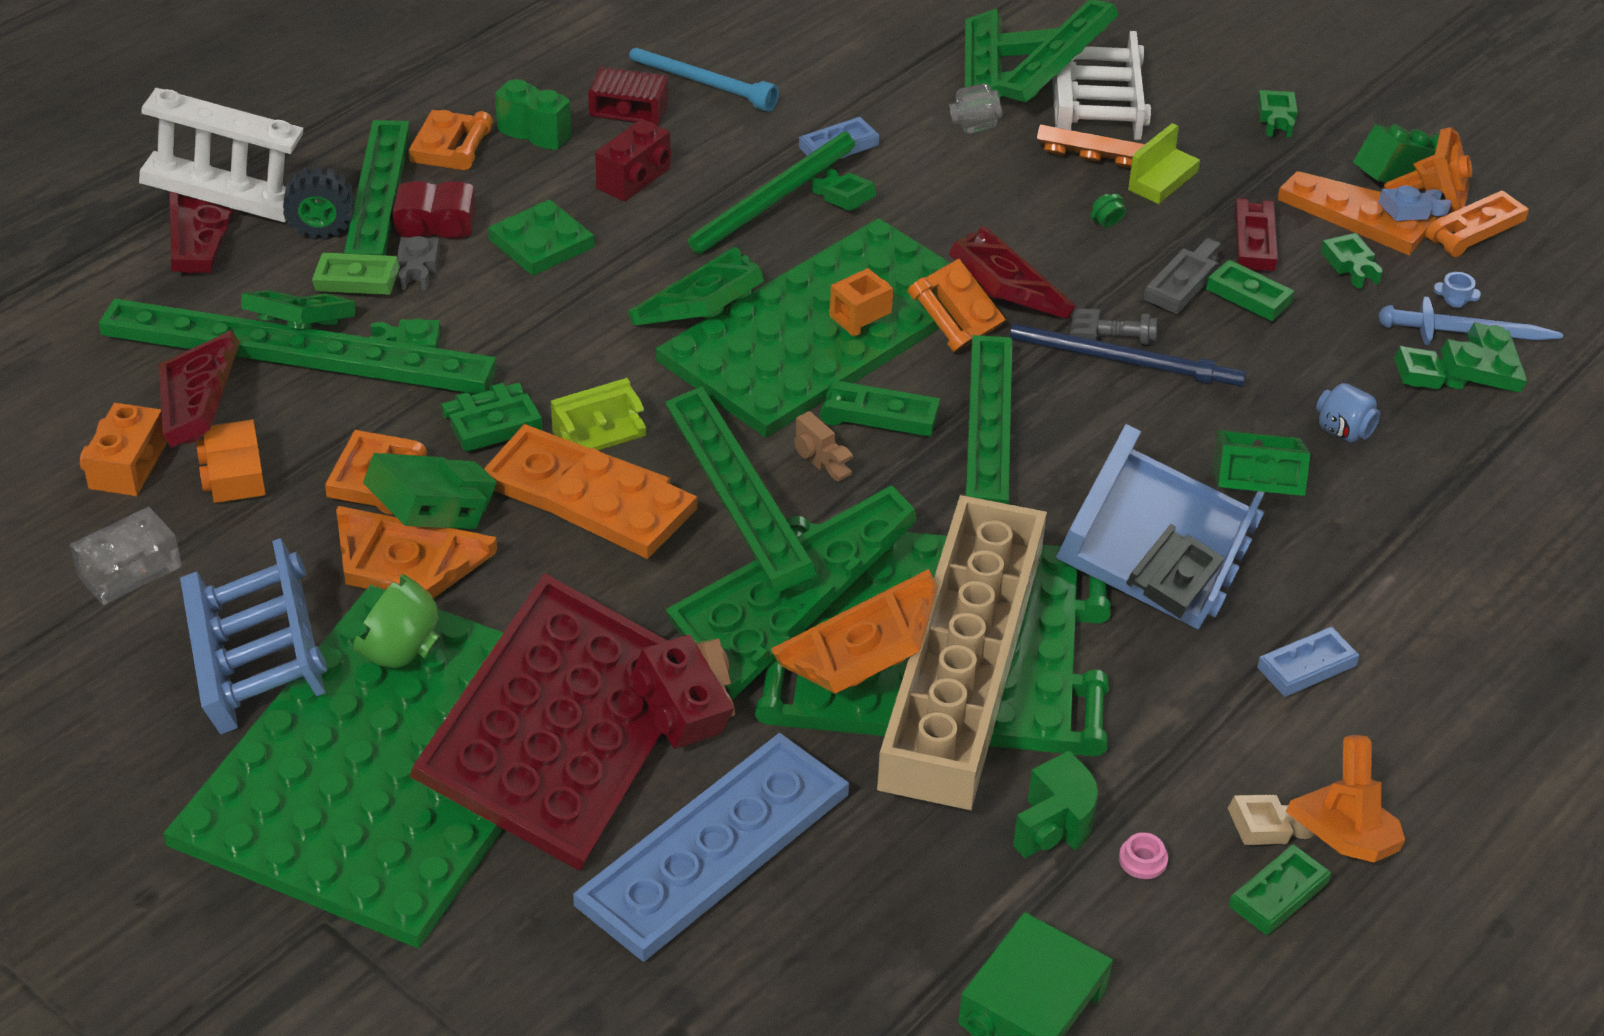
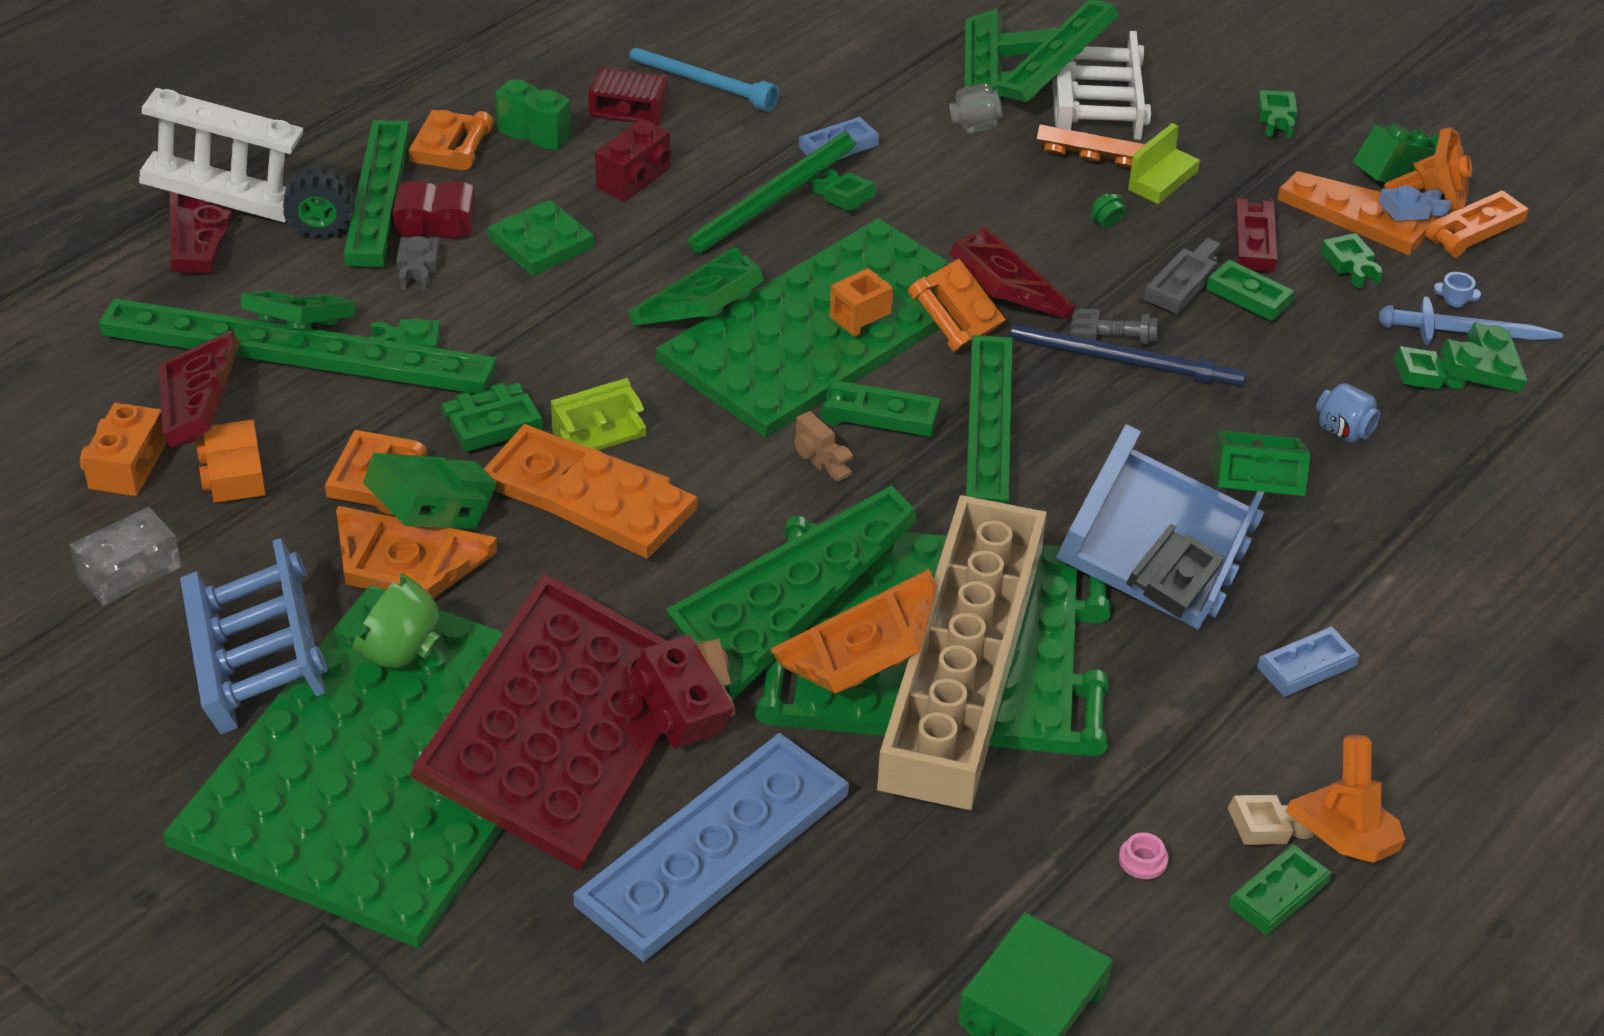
(356, 273): bright green plate -> none
(741, 490): green plate -> none
(1062, 804): green brick -> none

